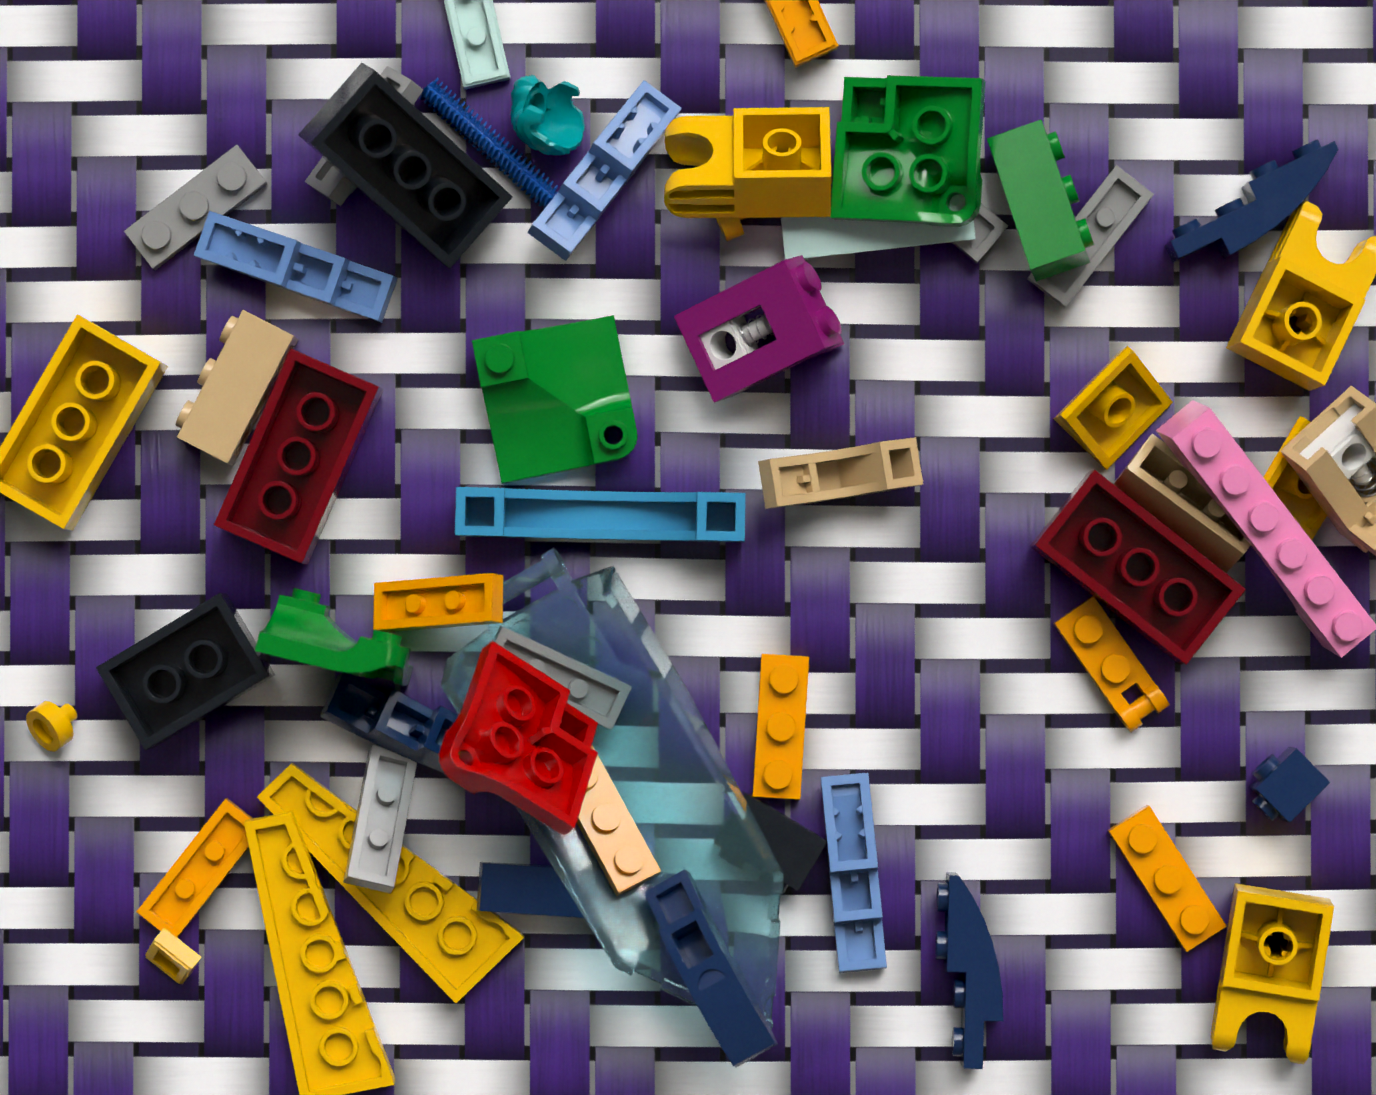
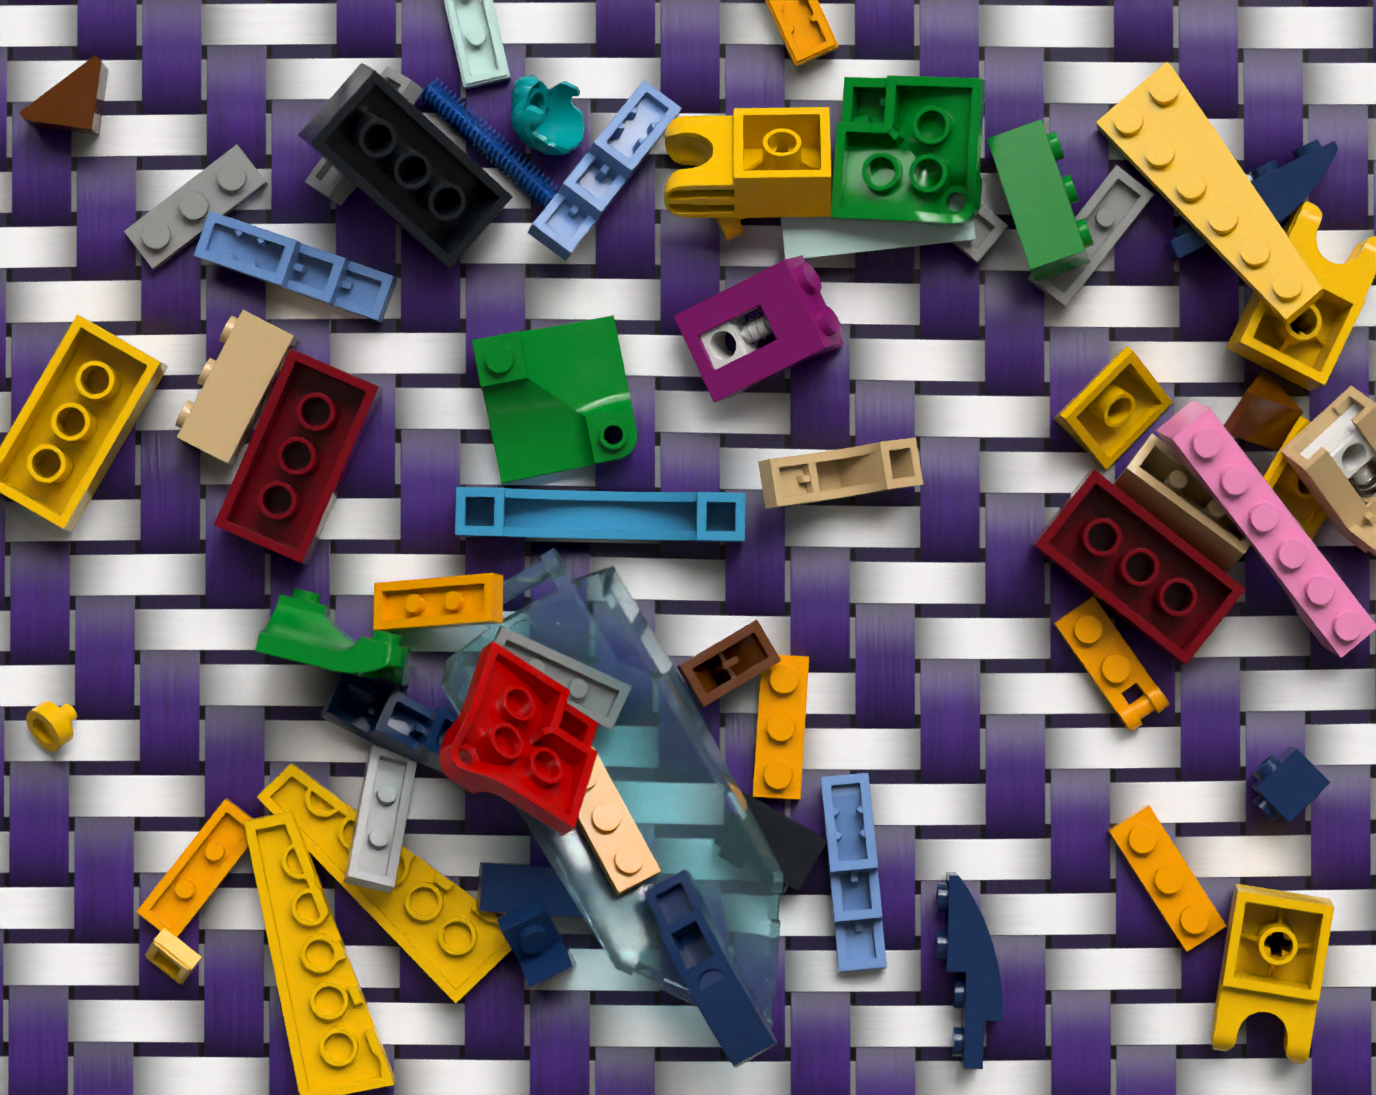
(72, 103): none -> reddish brown slope
(185, 671): black brick -> none
(536, 942): none -> dark blue slope
(728, 663): none -> reddish brown slope
(1191, 167): none -> yellow wing
(1263, 414): none -> reddish brown slope

